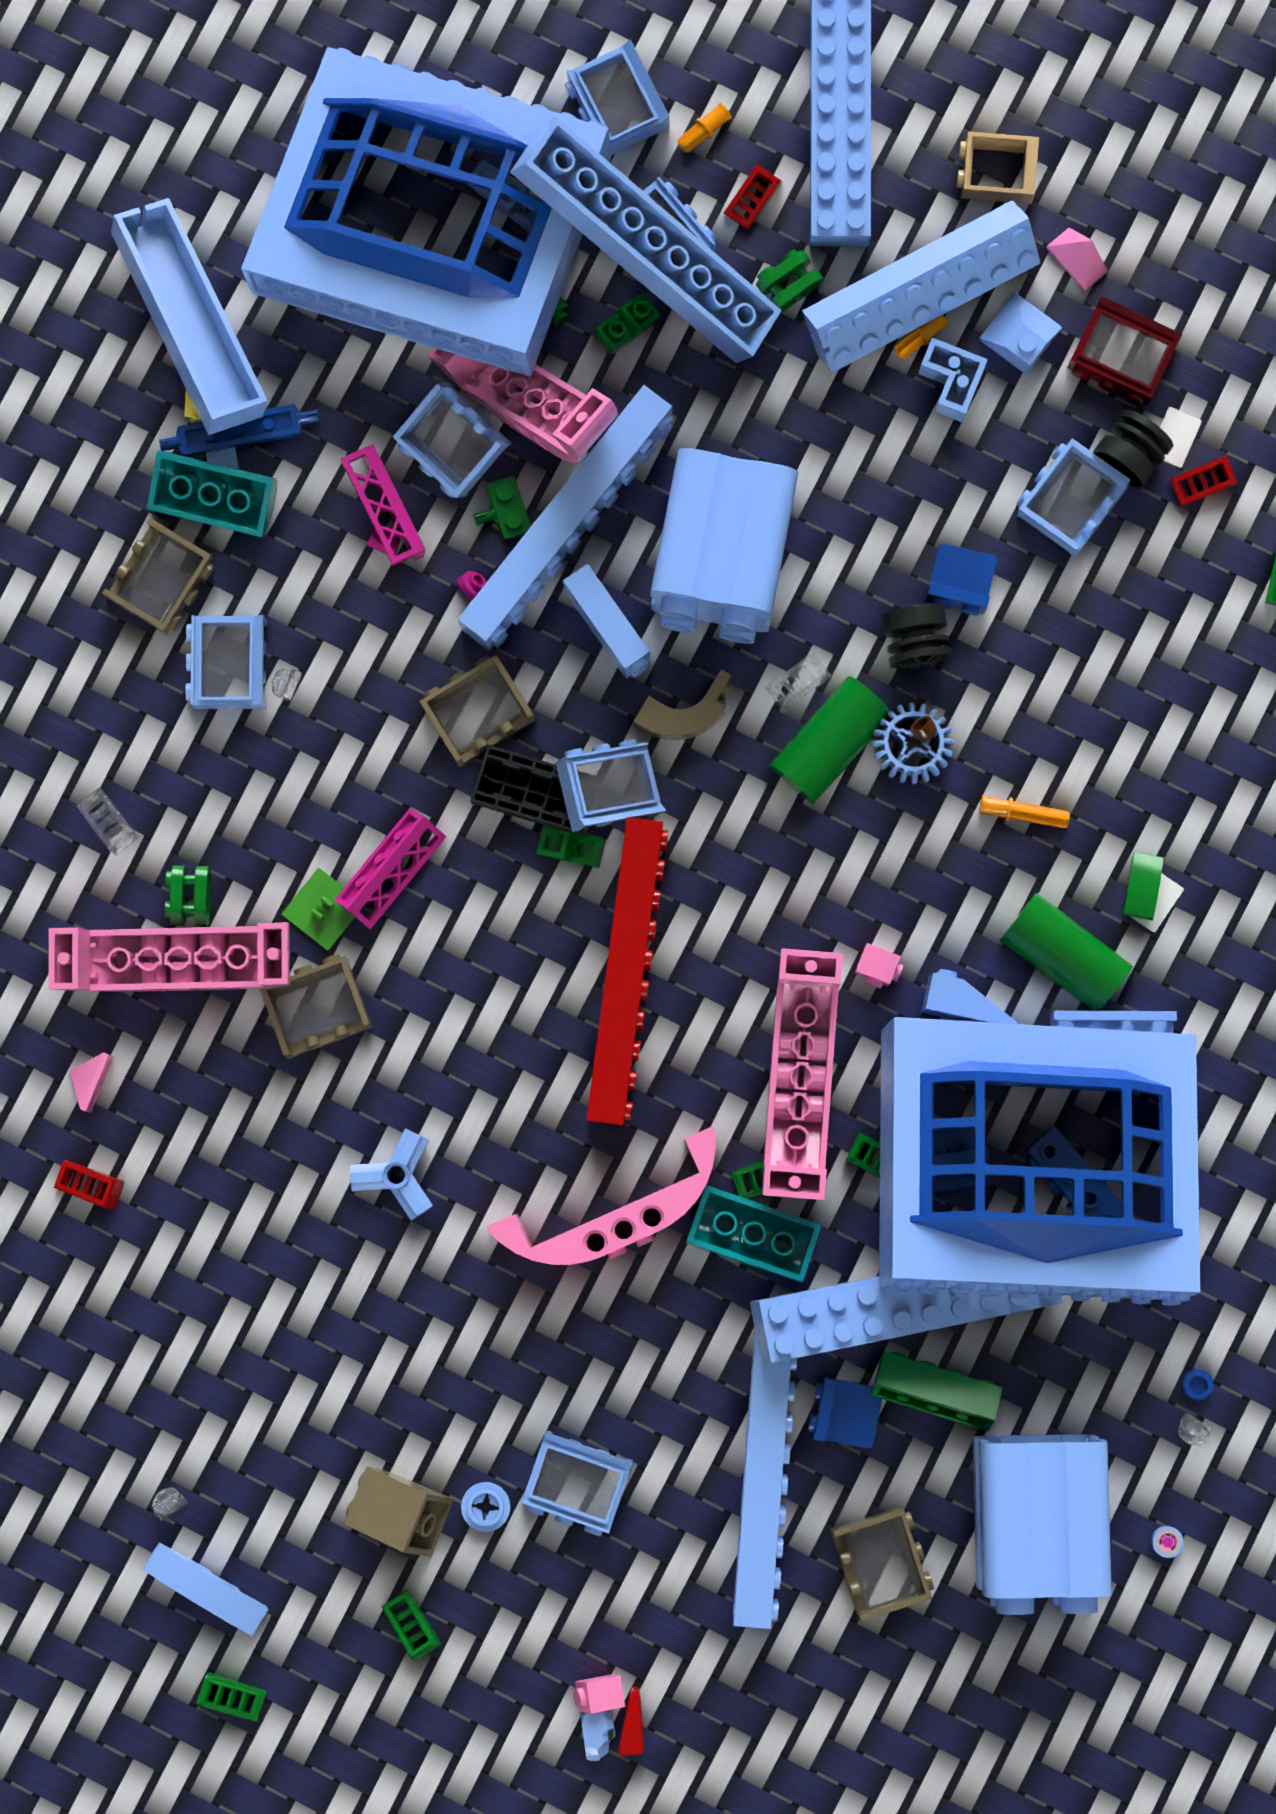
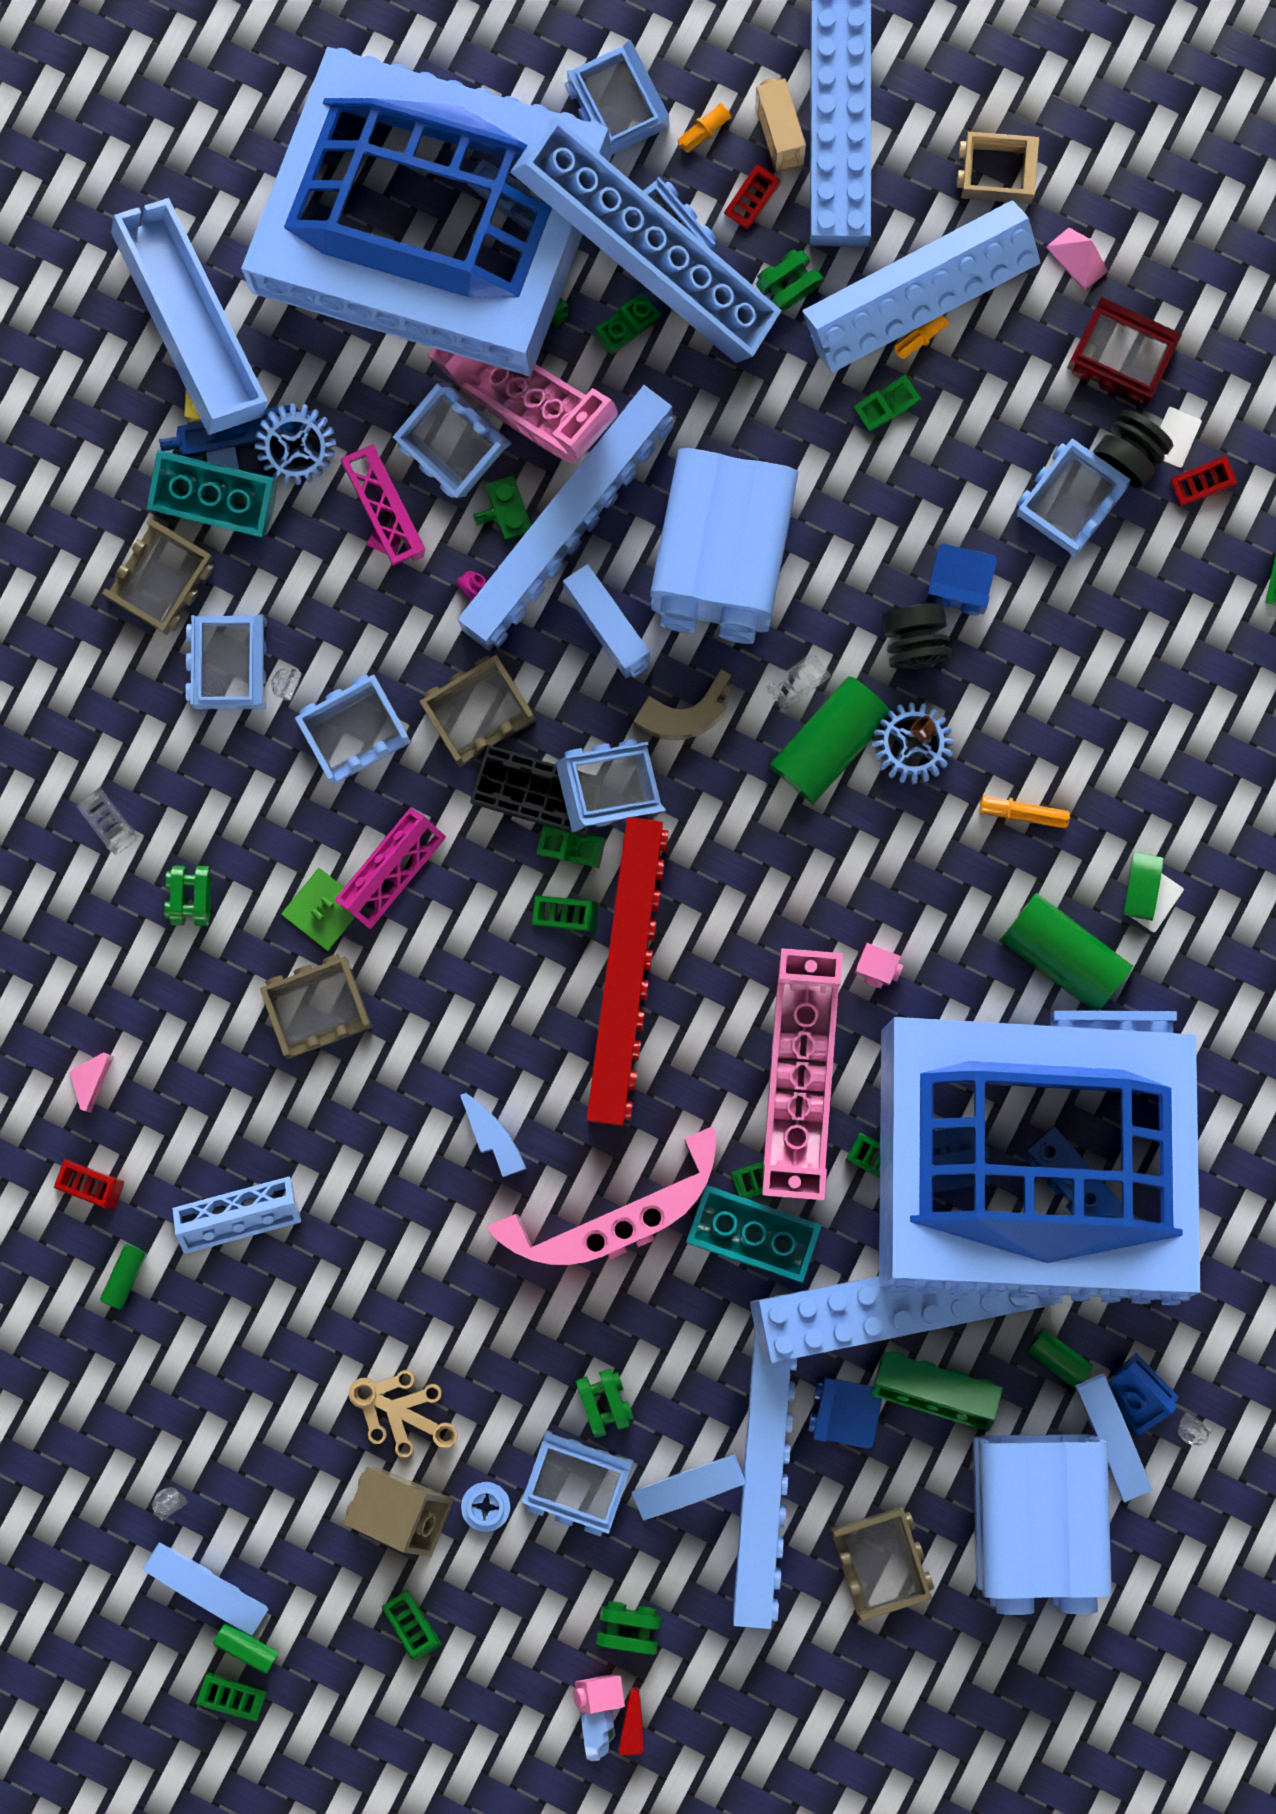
(123, 1276): none -> green brick
(169, 958): bright pink slope -> none
(236, 1220): none -> light blue fence
(245, 1648): none -> green brick
(283, 435): none -> light blue gear
(352, 728): none -> window
(376, 1175): light blue piece -> none
(398, 1410): none -> tan plant
(493, 1136): none -> light blue slope
(590, 917): none -> green slope
(610, 1385): none -> green brick
(616, 1614): none -> green brick
(689, 1487): none -> light blue slope
(780, 124): none -> tan window
(888, 403): none -> green slope
(959, 373): light blue brick -> none
(959, 1001): light blue slope -> none
(1020, 333): light blue slope -> none
(1059, 1358): none -> green brick
(1109, 1425): none -> light blue slope
(1141, 1395): none -> blue bracket
(1167, 1541): tile -> none
(1197, 1384): blue tile -> none

